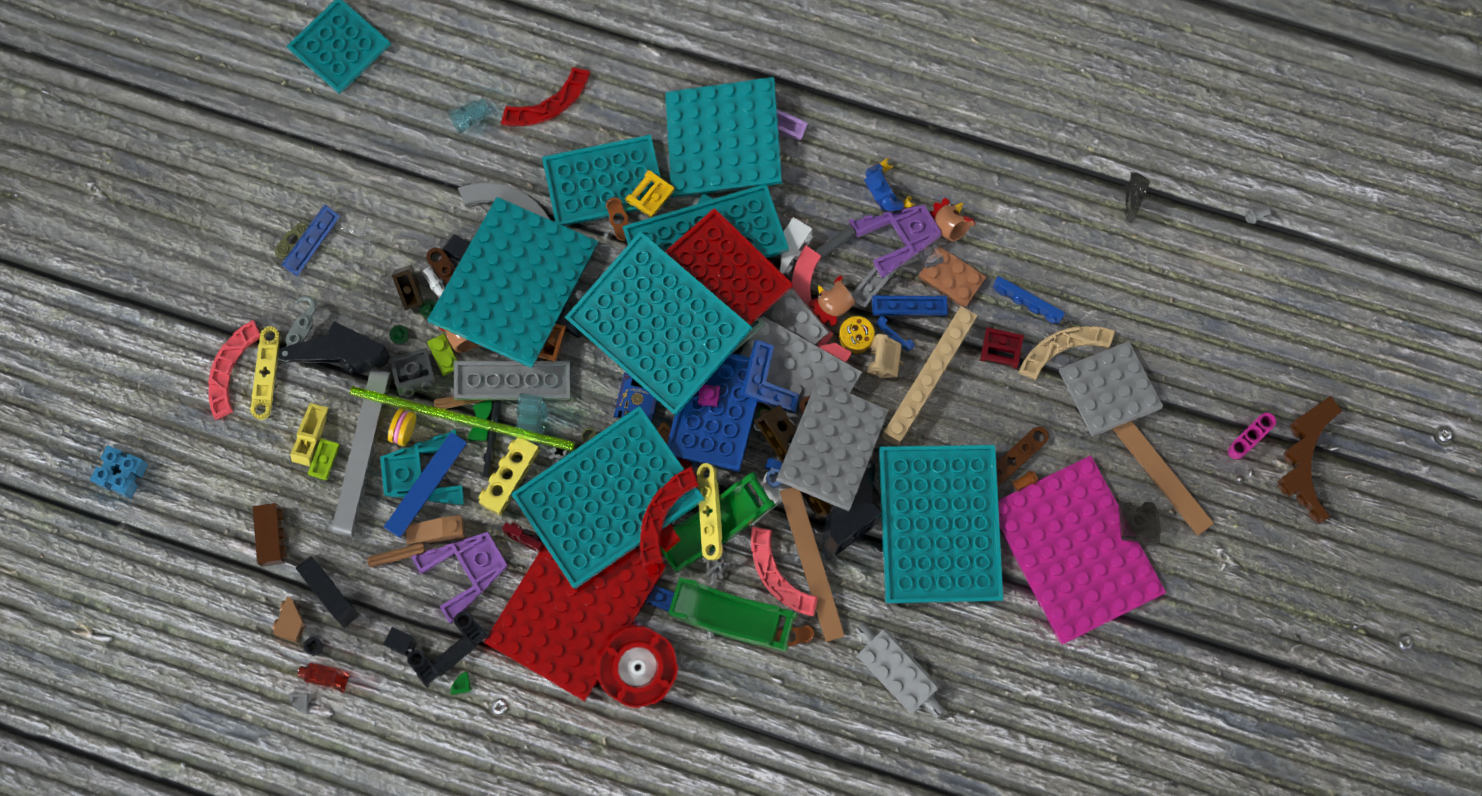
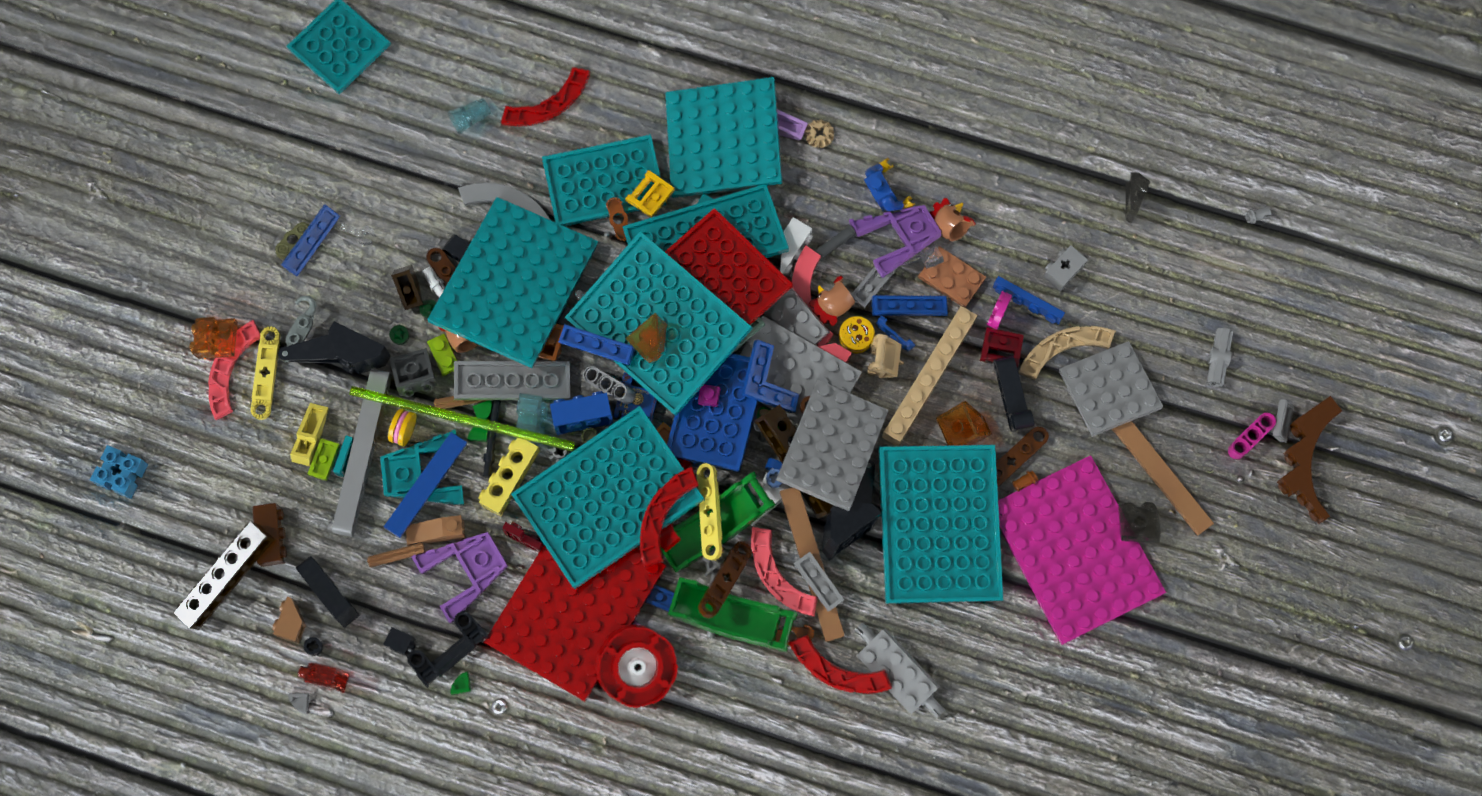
(213, 338): none -> clear orange plate
(234, 572): none -> brick
(342, 461): none -> teal tile
(581, 413): none -> blue brick
(597, 344): none -> blue tile
(602, 381): none -> light grey beam
(649, 338): none -> clear orange slope
(719, 589): none -> reddish brown piece
(819, 581): none -> light grey plate
(820, 141): none -> tan gear
(835, 676): none -> red tile
(963, 425): none -> clear orange slope
(999, 310): none -> dark pink tile
(1012, 394): none -> black beam
(1061, 277): none -> light grey brick
(1219, 357): none -> light grey piece
(1283, 420): none -> light grey tile

